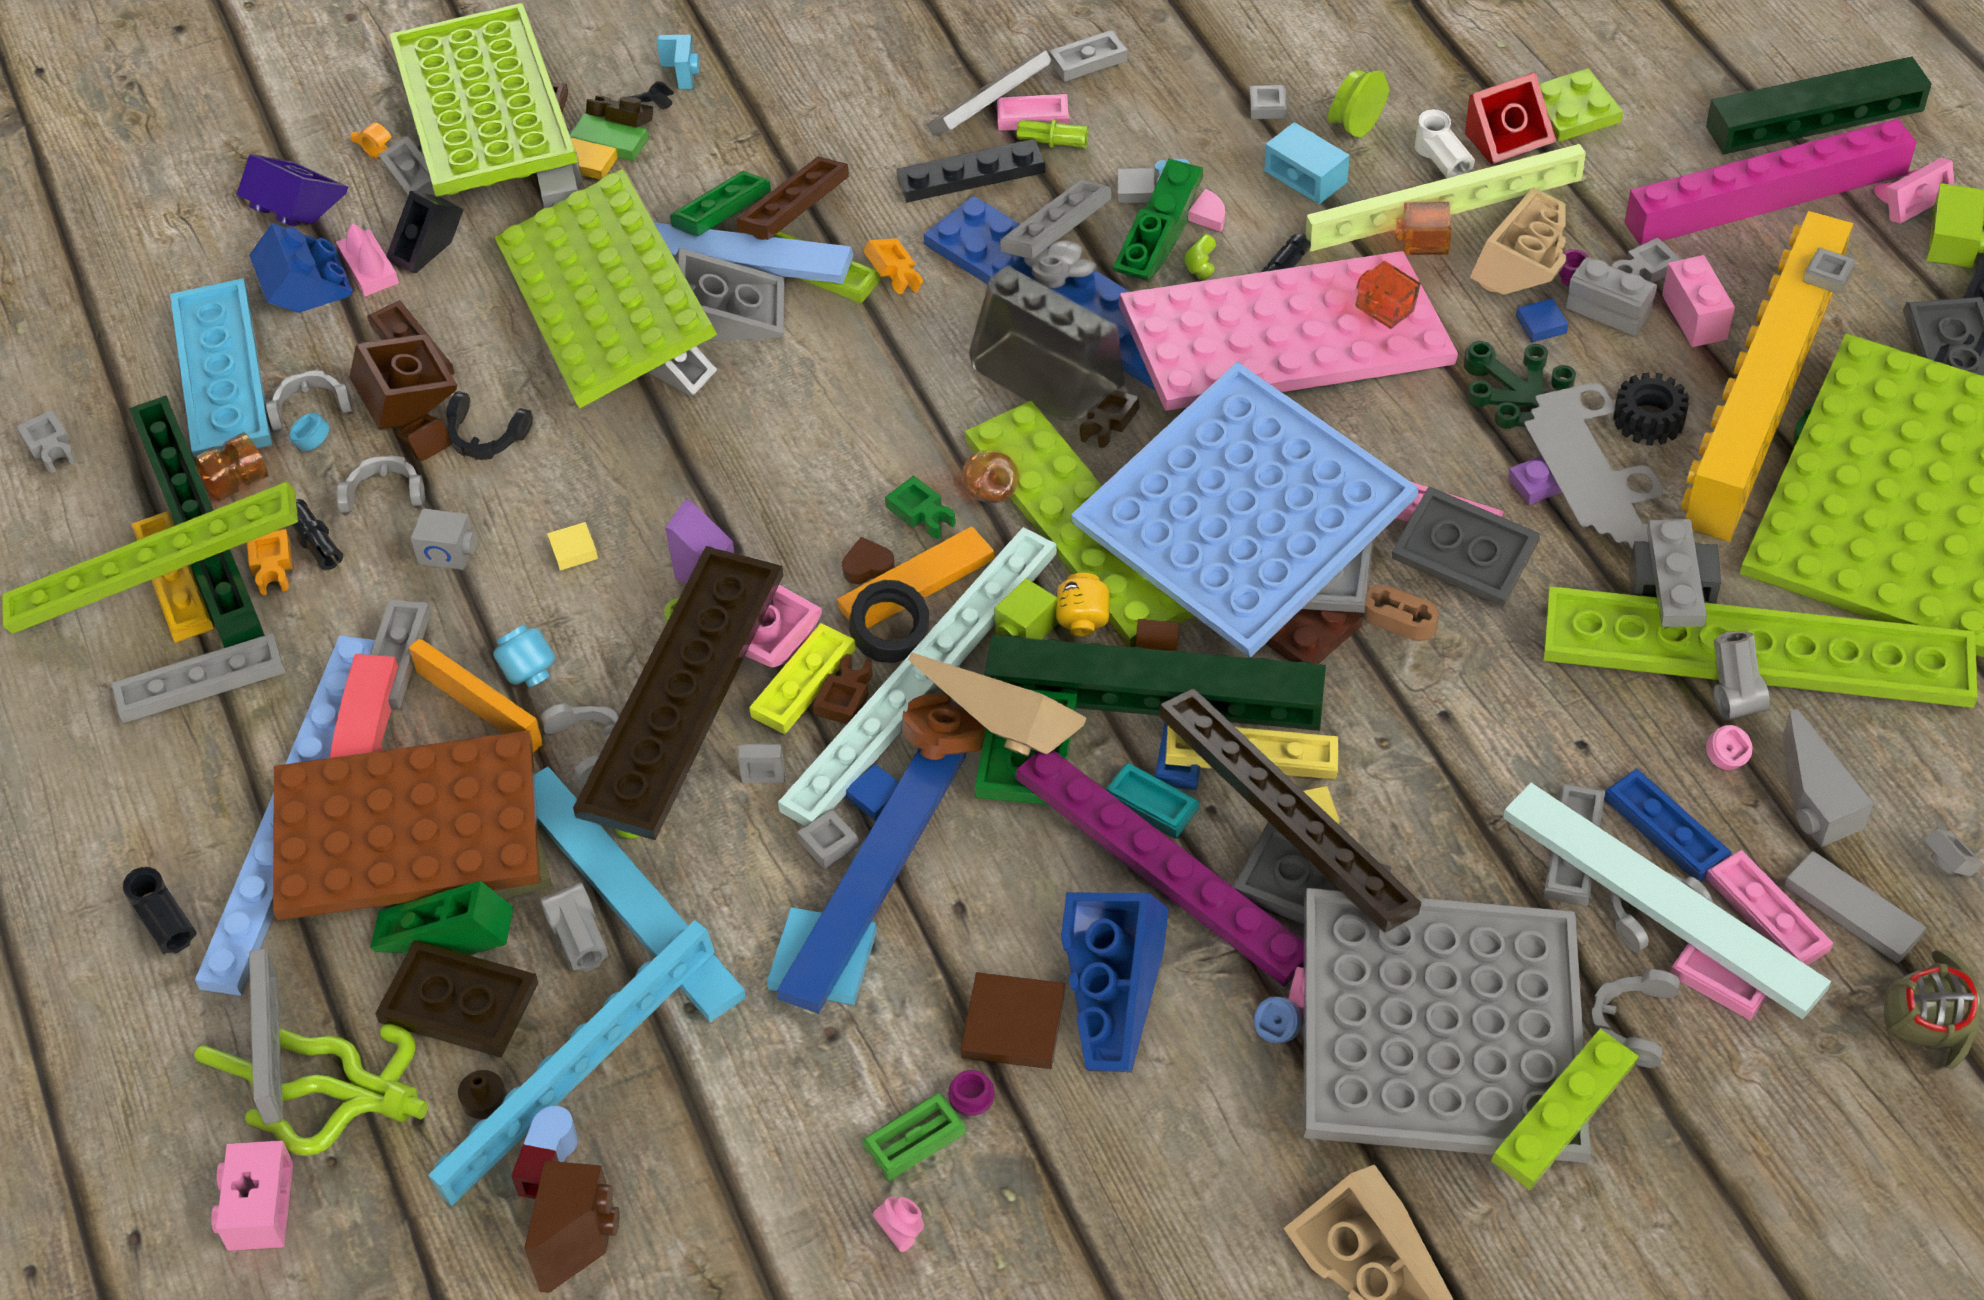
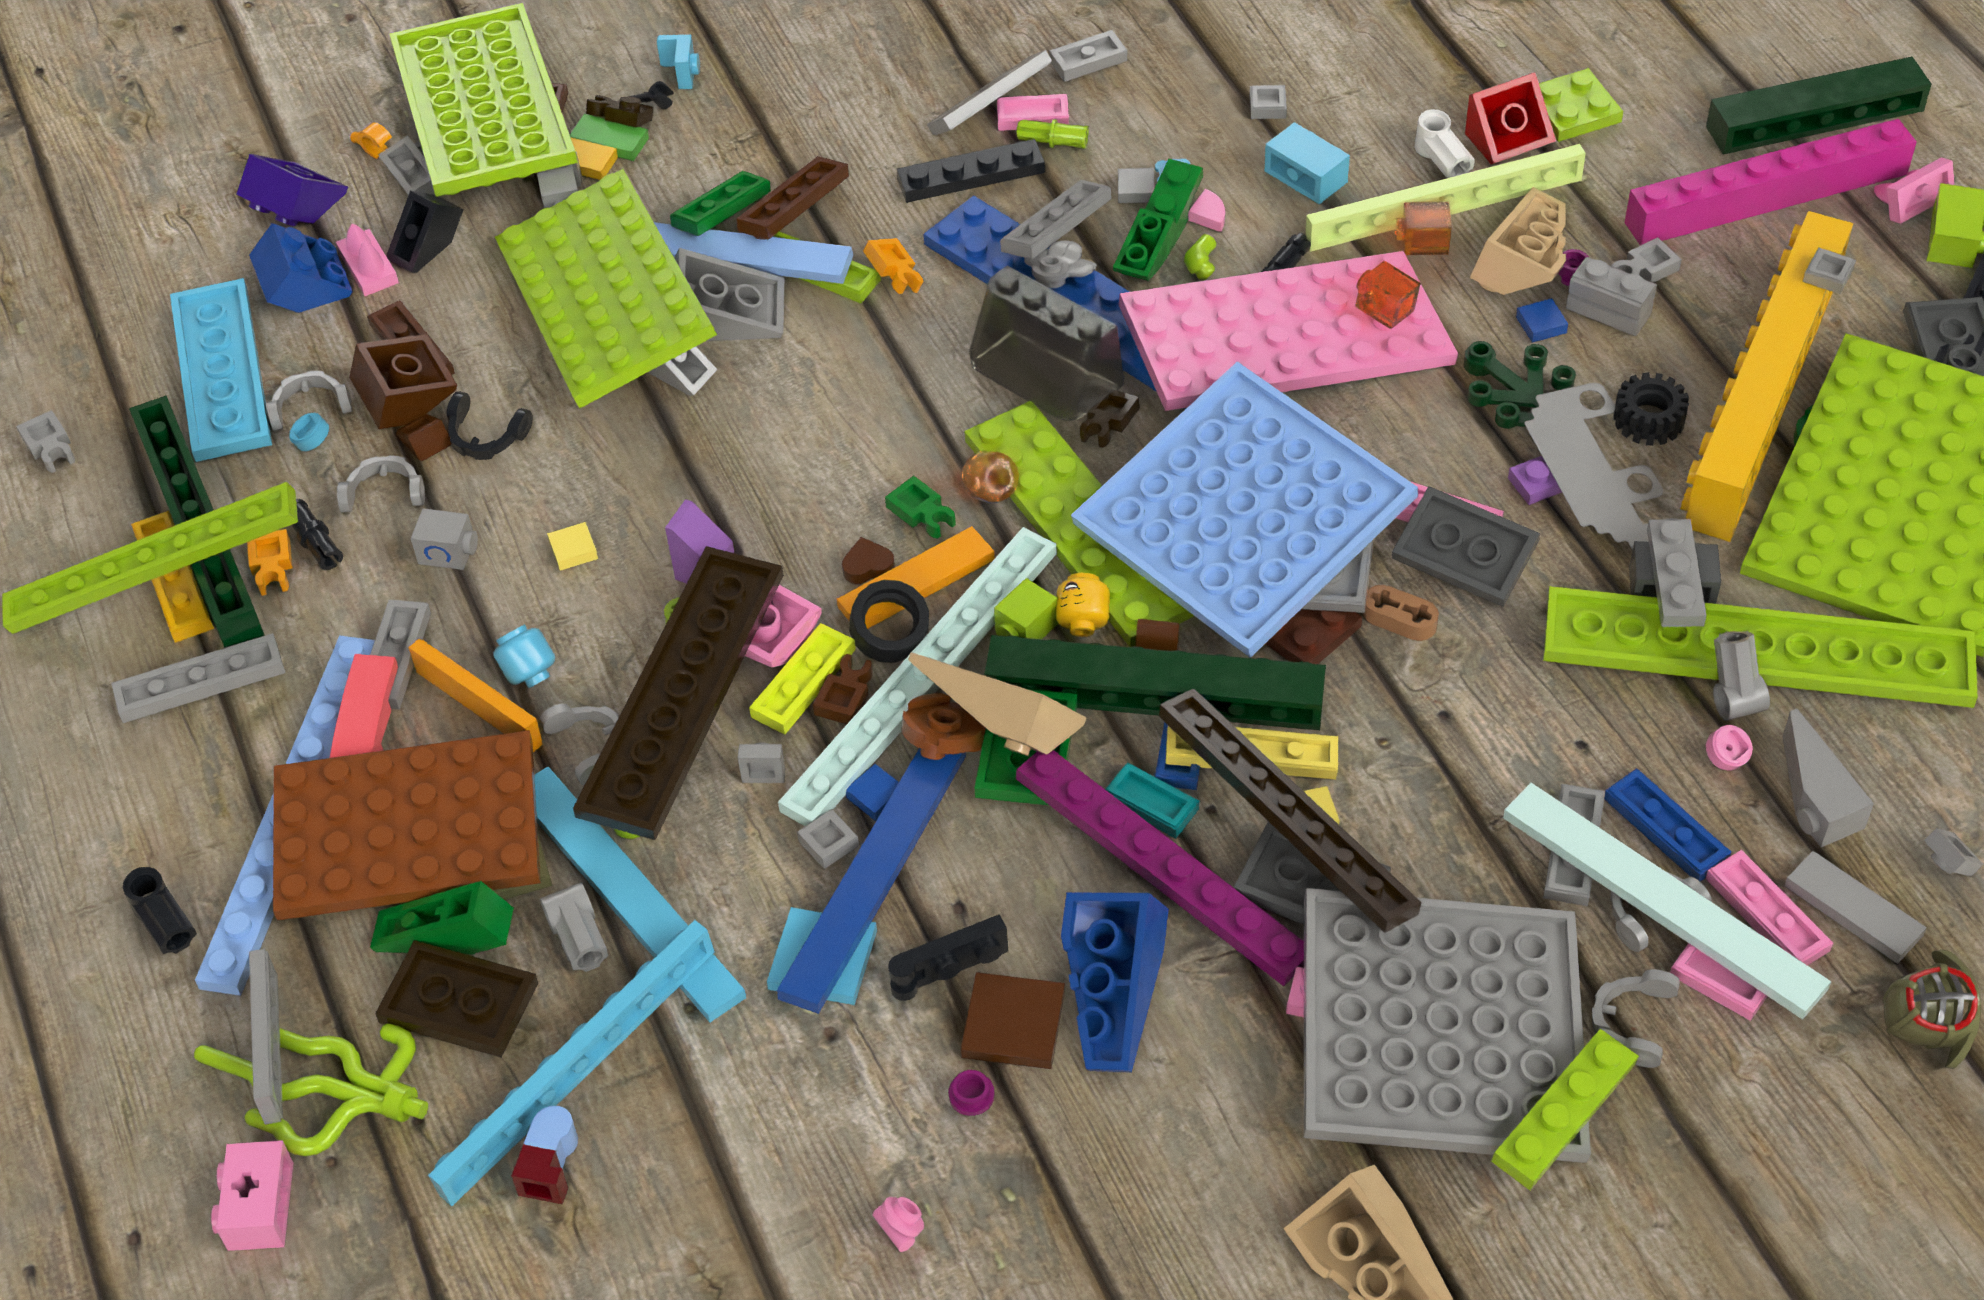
(231, 466): clear orange wheel -> none
(481, 1093): dark brown tile -> none
(569, 1222): reddish brown slope -> none
(894, 1167): bright green tile -> none
(947, 956): none -> black plate
(1278, 1020): medium blue tile -> none
(1359, 101): lime hat -> none
(1698, 301): bright pink brick -> none

